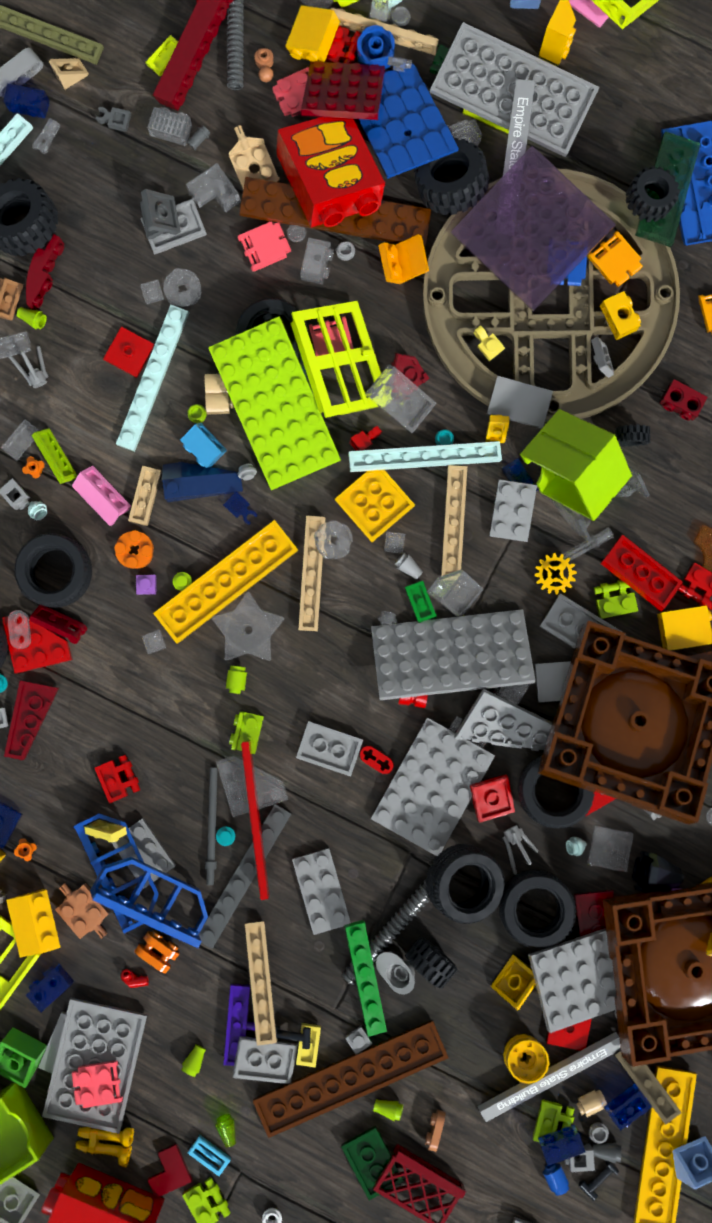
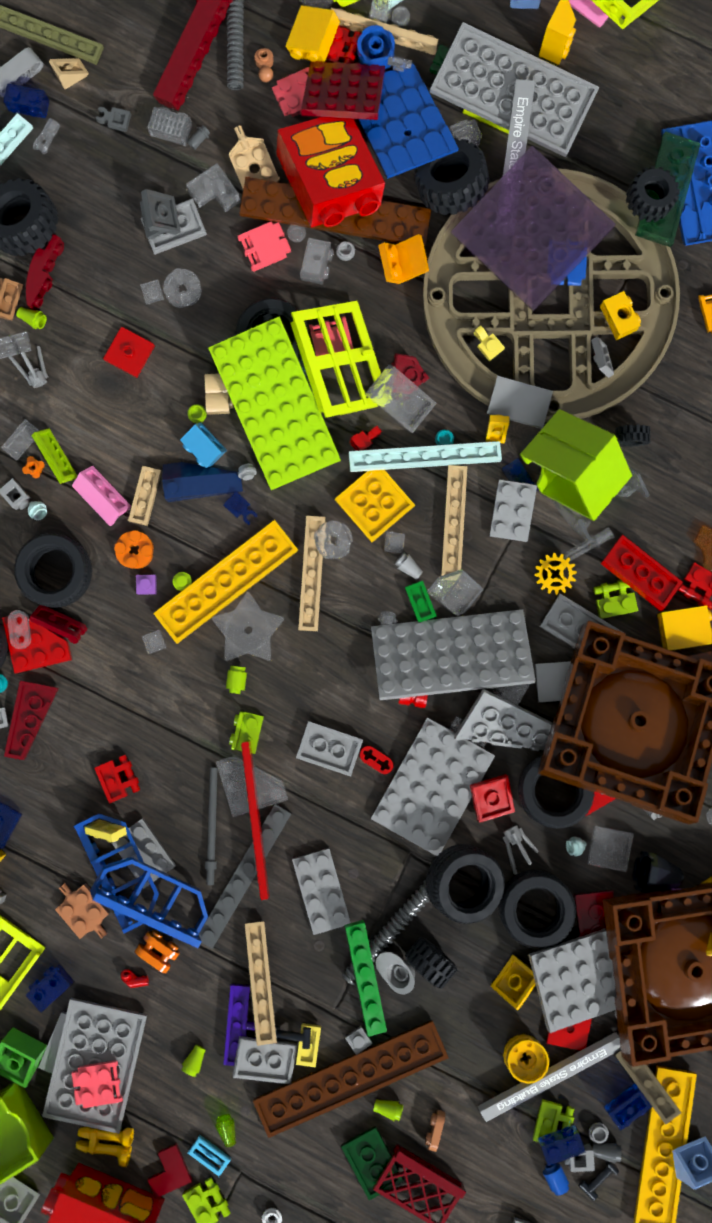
(19, 851): orange plate -> none
(33, 923): yellow slope -> none
(152, 378): light aqua plate -> none
(161, 57): neon yellow plate -> none
(225, 836): teal plate -> none
(591, 1103): tan brick -> none
(616, 260): light orange plate -> none
(685, 394): dark red brick -> none

